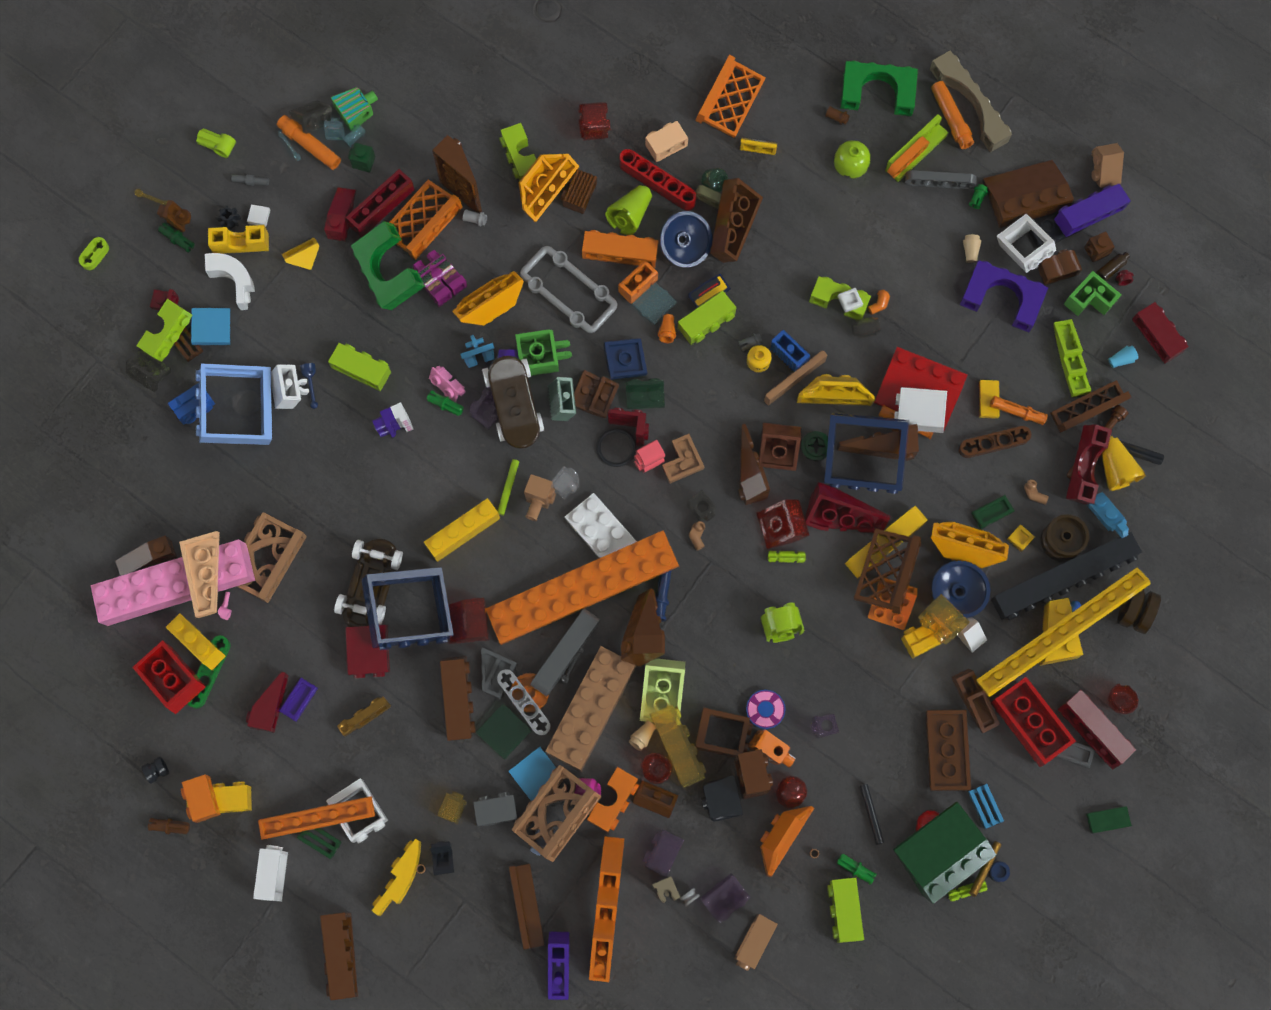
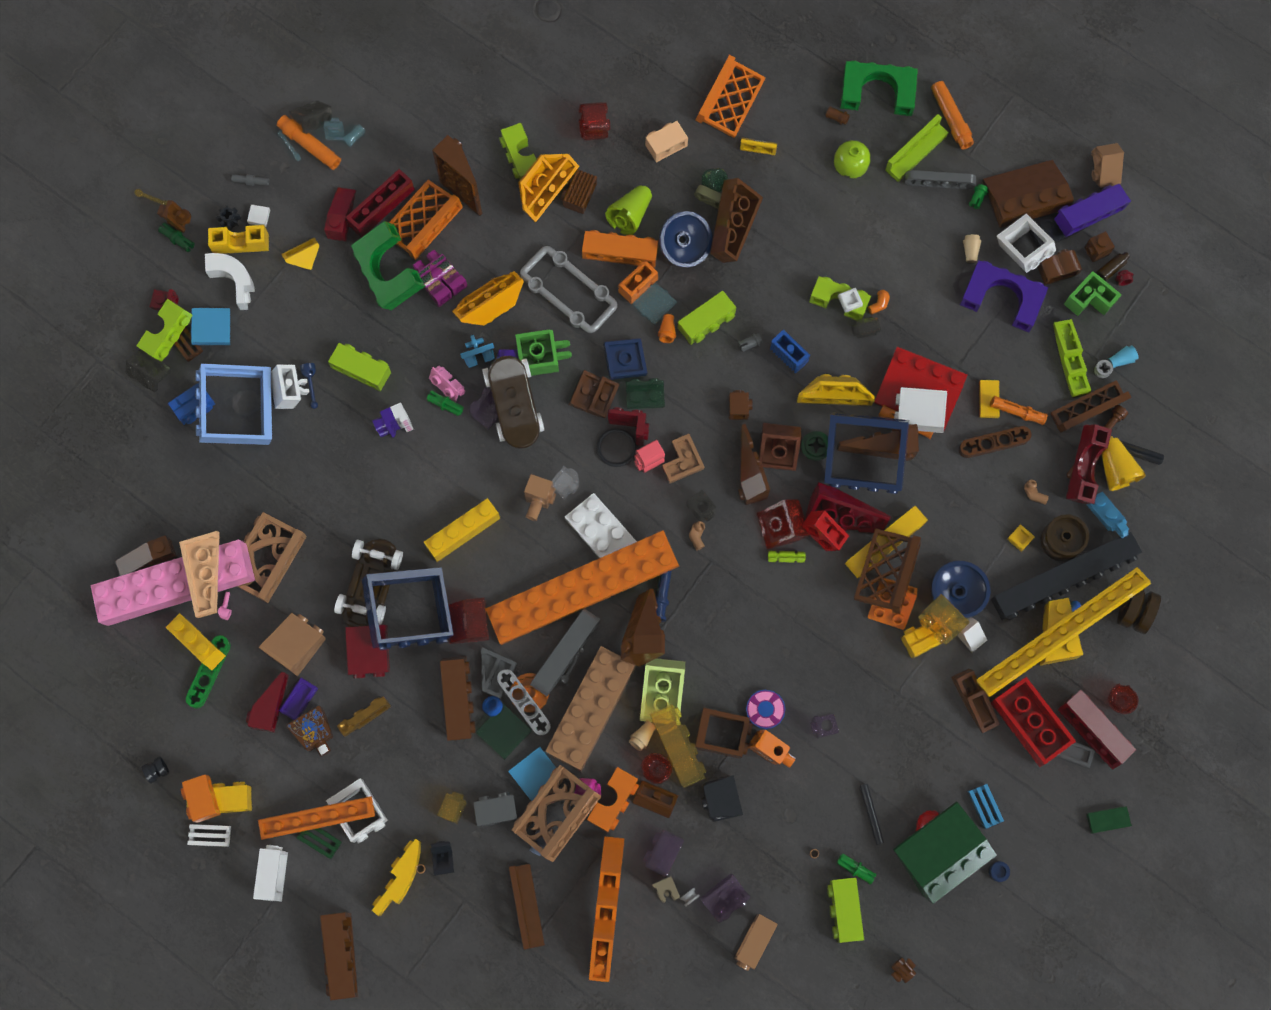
(91, 252): lime beam -> none
(168, 826): reddish brown axle -> none
(169, 677): red brick -> none
(192, 834): none -> white tile
(220, 144): lime piece -> none
(293, 643): none -> medium nougat slope
(312, 730): none -> torso
(354, 106): bright green torso -> none
(362, 157): dark green brick -> none
(474, 217): light grey pin -> none
(492, 706): none -> blue tile
(508, 487): lime bar -> none
(558, 965): dark purple slope -> none
(562, 399): sand green brick -> none
(661, 187): red beam -> none
(709, 290): slope -> none
(739, 405): none -> reddish brown brick
(753, 774): reddish brown brick -> none
(759, 358): yellow head -> none
(782, 623): lime brick -> none
(782, 835): orange wedge -> none
(791, 792): clear red hair -> none
(795, 377): medium nougat tile -> none
(825, 530): none -> red brick
(903, 970): none -> reddish brown gear
(908, 157): orange beam -> none
(948, 750): reddish brown plate -> none
(963, 891): lime axle -> none
(968, 544): light orange wedge -> none
(983, 872): pearl gold bar -> none
(992, 512): dark green tile -> none
(993, 130): dark tan arch -> none
(1099, 372): none -> light grey bush
(1160, 332): dark red brick -> none

